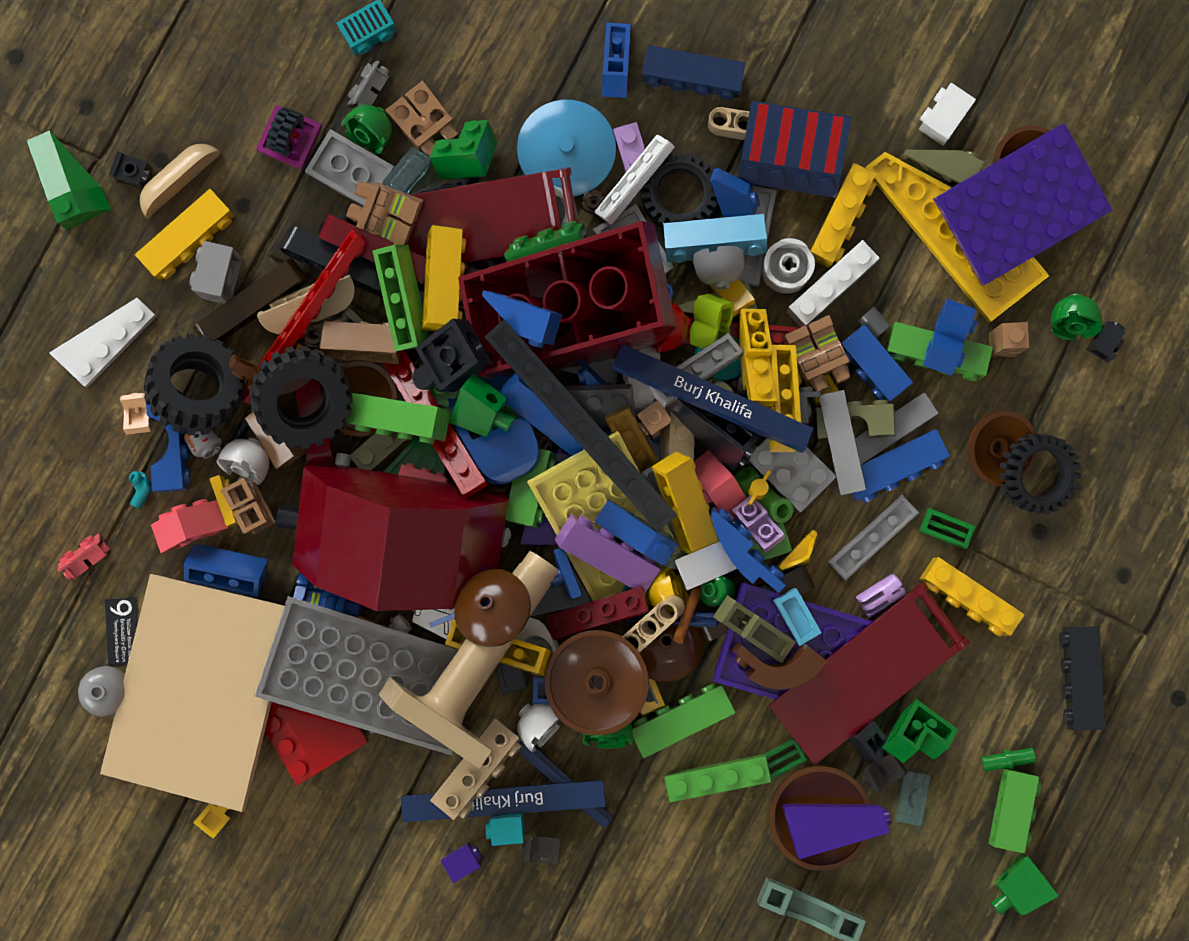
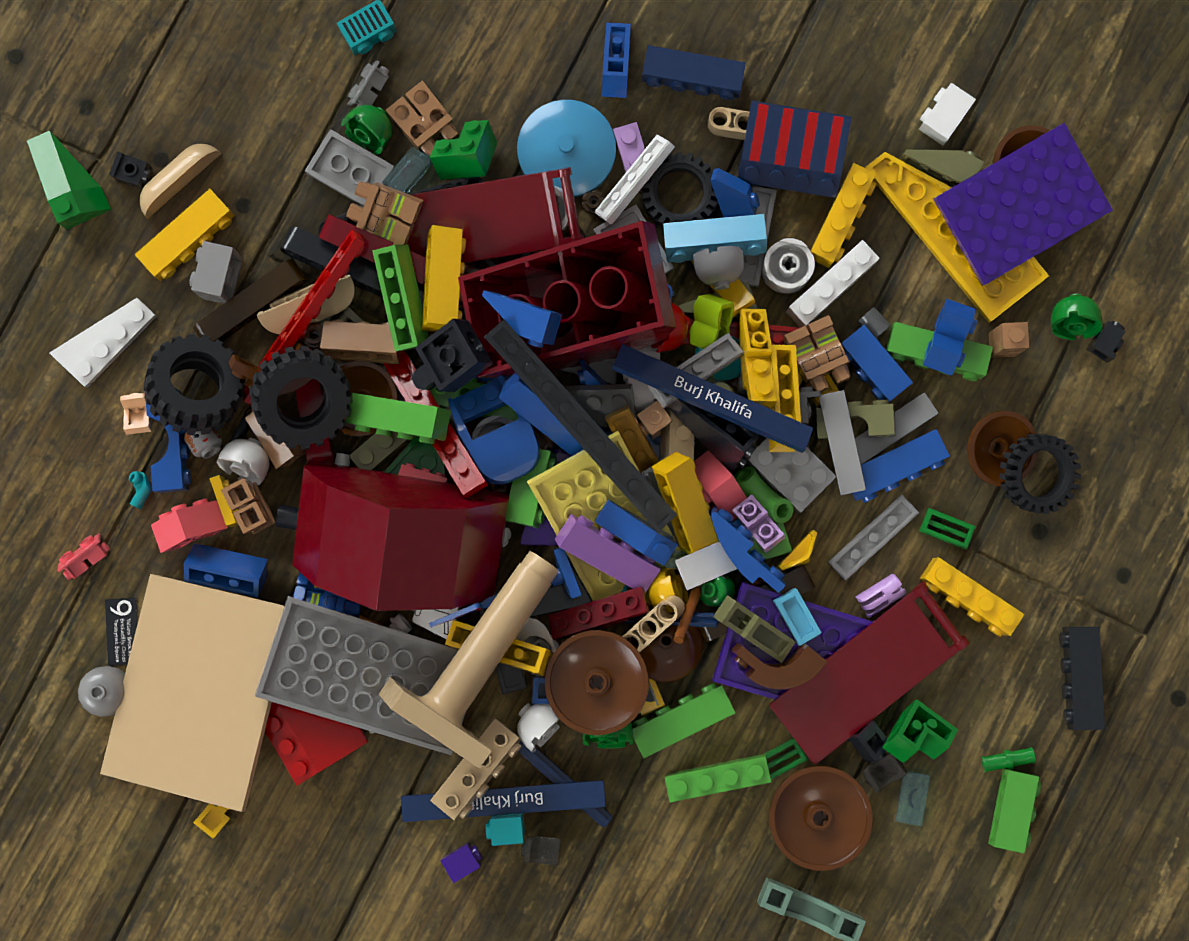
(289, 137): plate -> none
(480, 408): green torso -> none
(504, 615): reddish brown dish -> none
(545, 240): green plate -> none
(758, 488): yellow piece -> none
(831, 826): dark purple slope -> none
(1022, 887): green torso -> none

